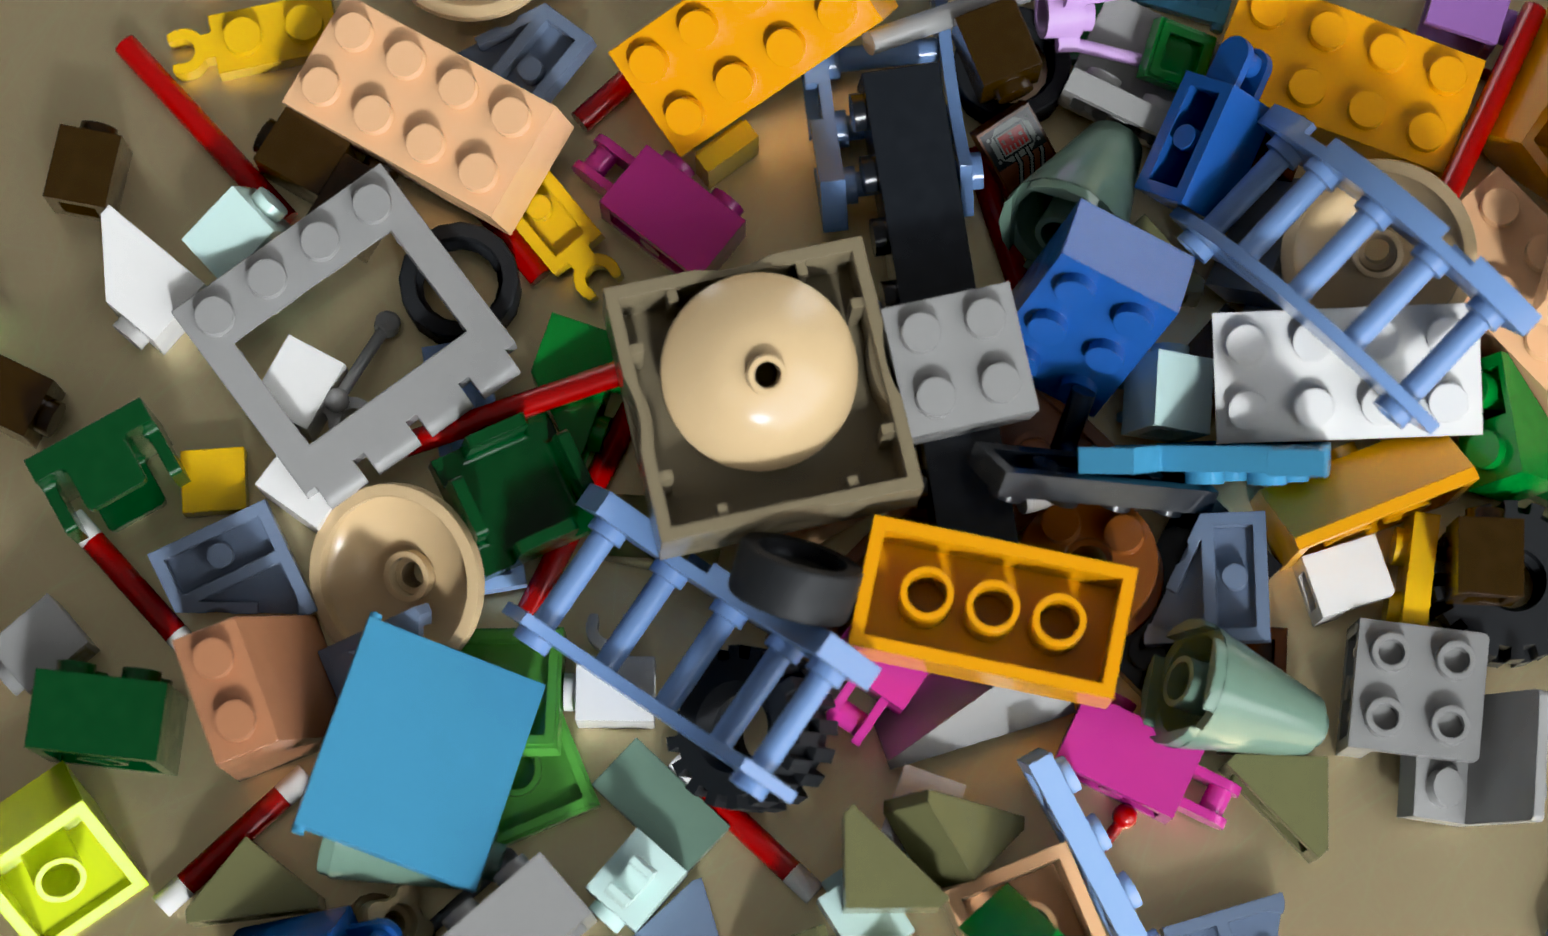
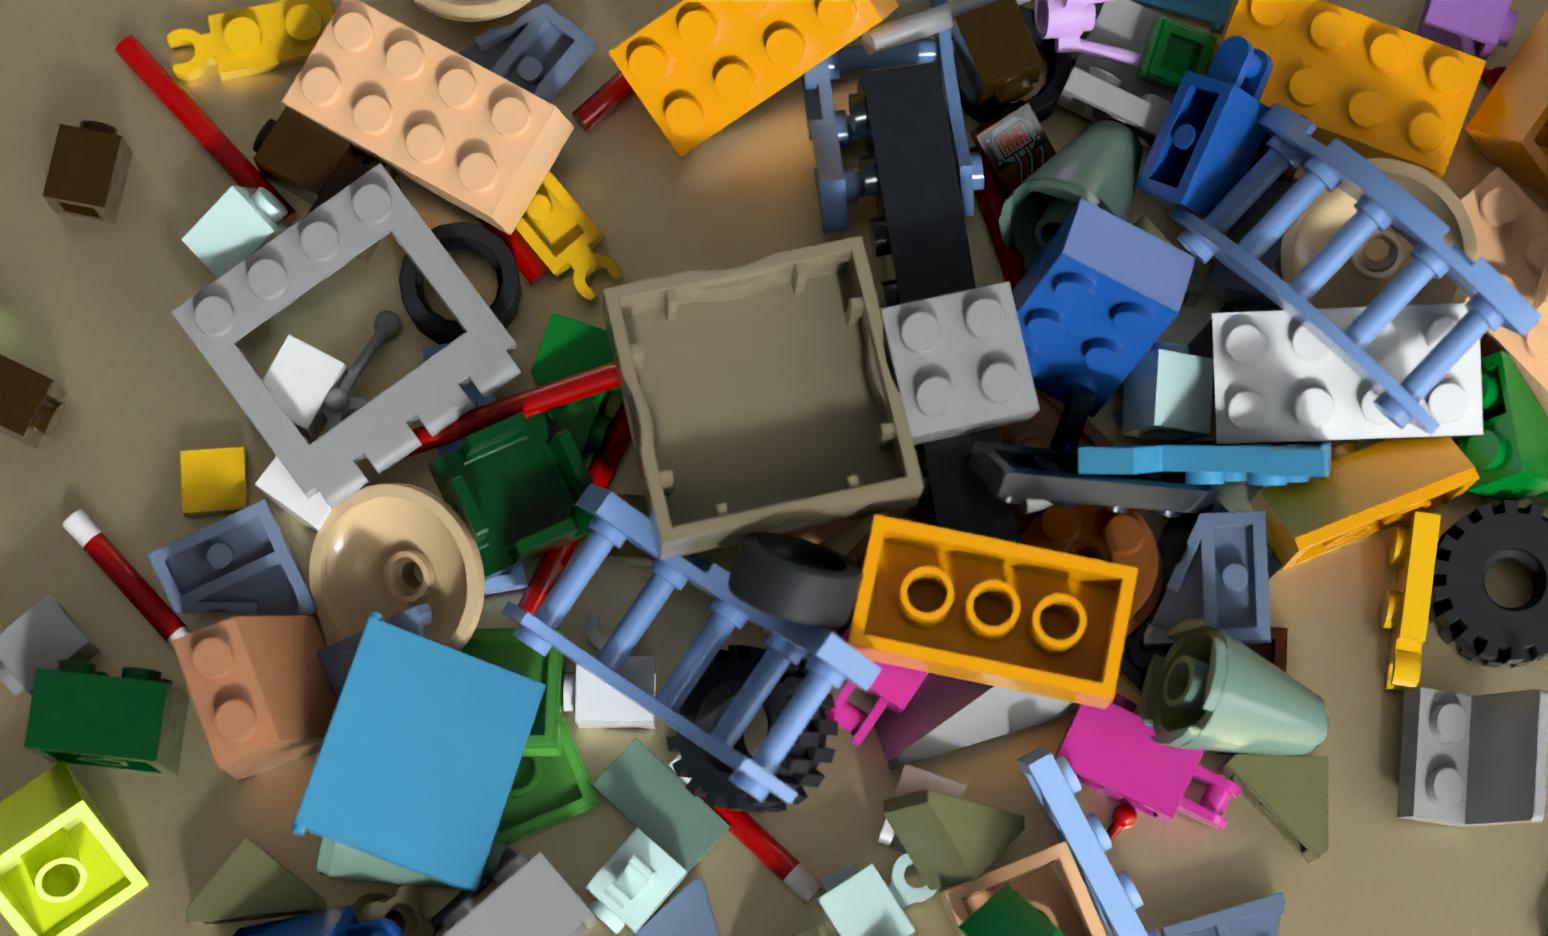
(108, 469): dark green panel -> none
(143, 284): white slope -> none
(250, 824): red bar -> none
(663, 207): dark pink brick -> none
(713, 361): tan dish -> none
(726, 153): yellow tile -> none
(879, 875): olive slope -> none
(1343, 579): white panel -> none
(1412, 691): light grey bracket -> none
(1484, 558): dark brown brick -> none
(1493, 96): red bar -> none

